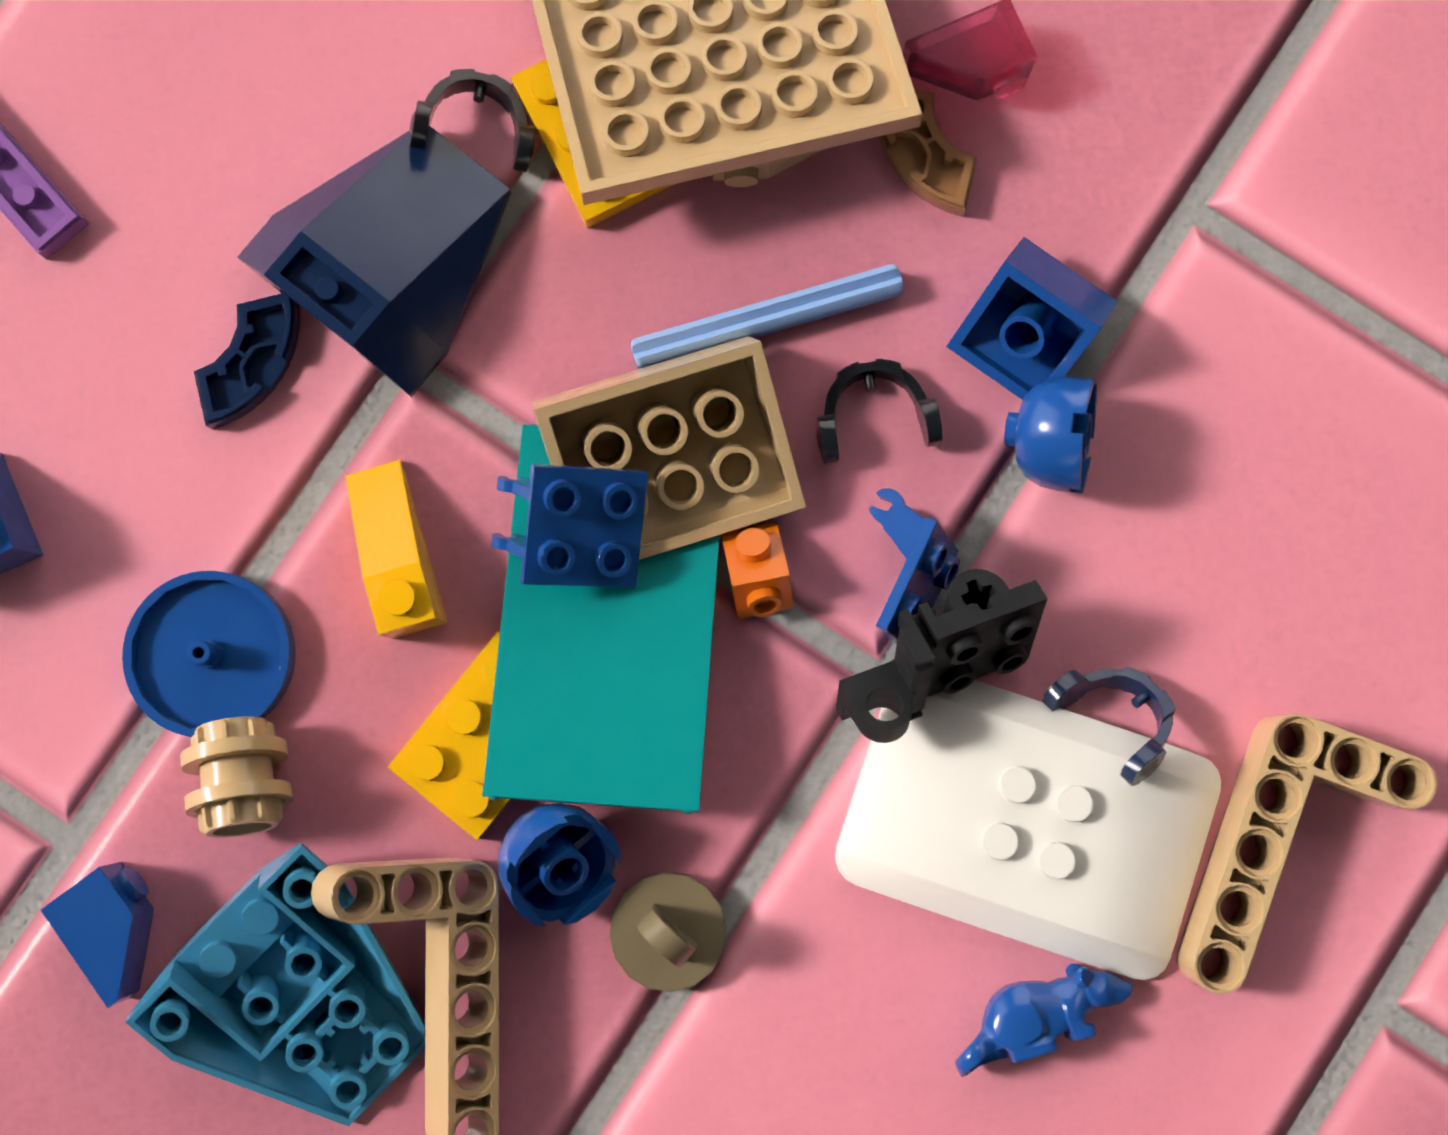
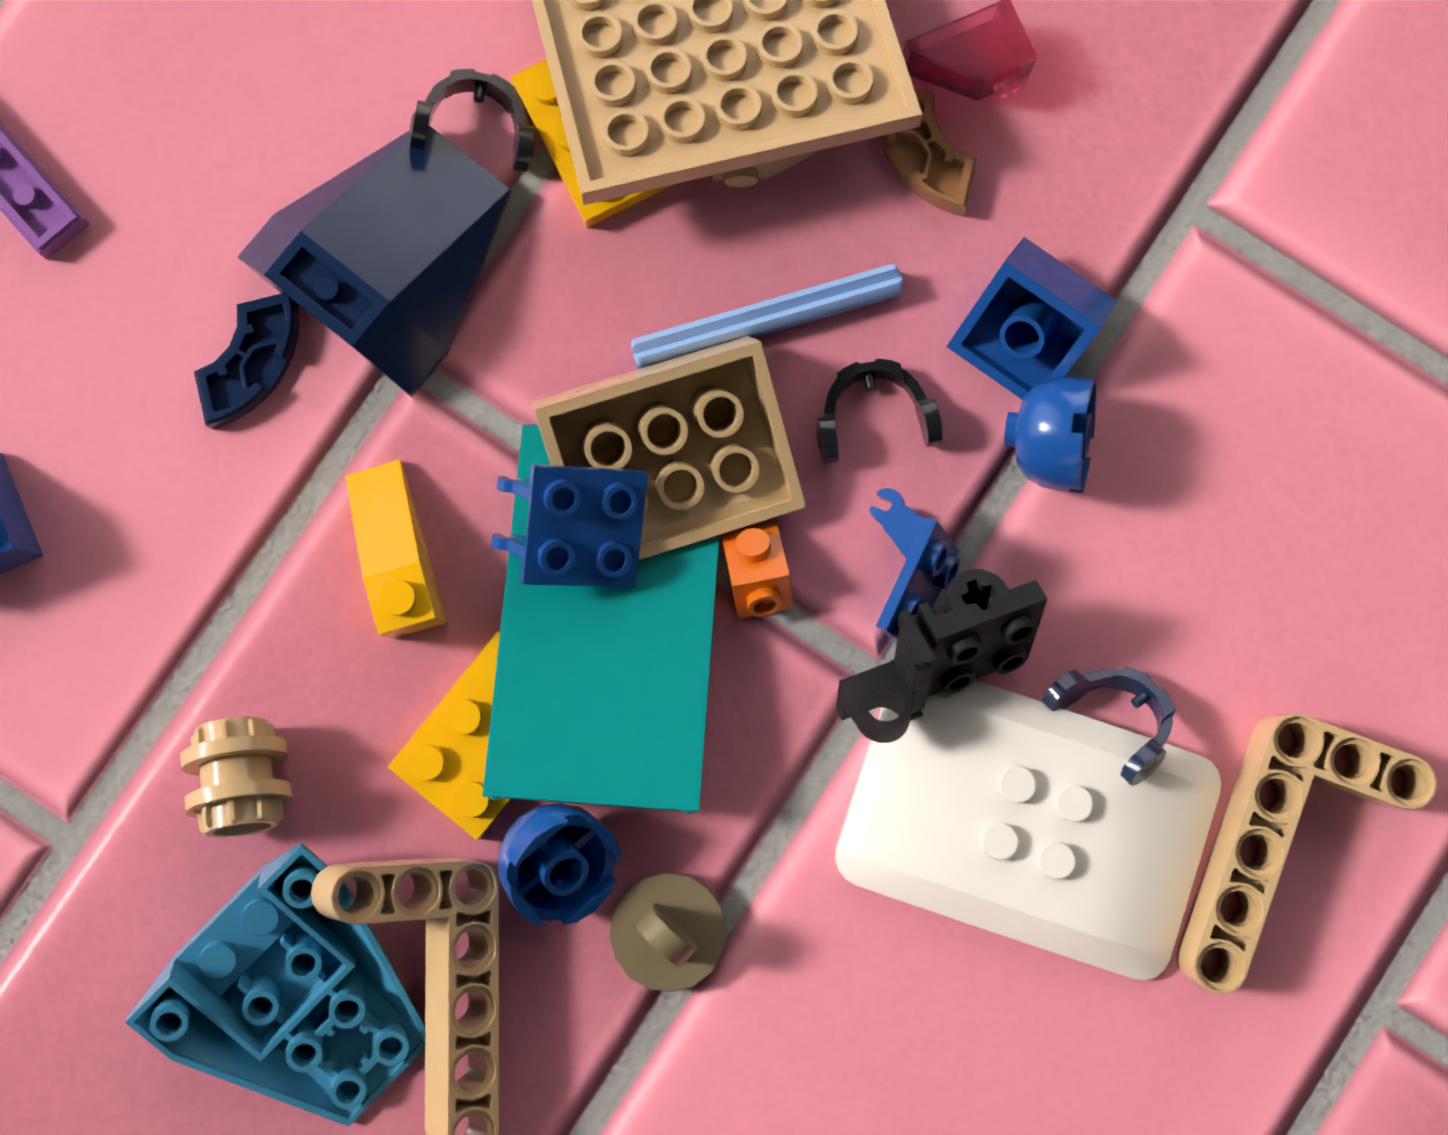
(106, 929): blue slope -> none
(207, 651): blue piece -> none
(1030, 1014): blue animal -> none

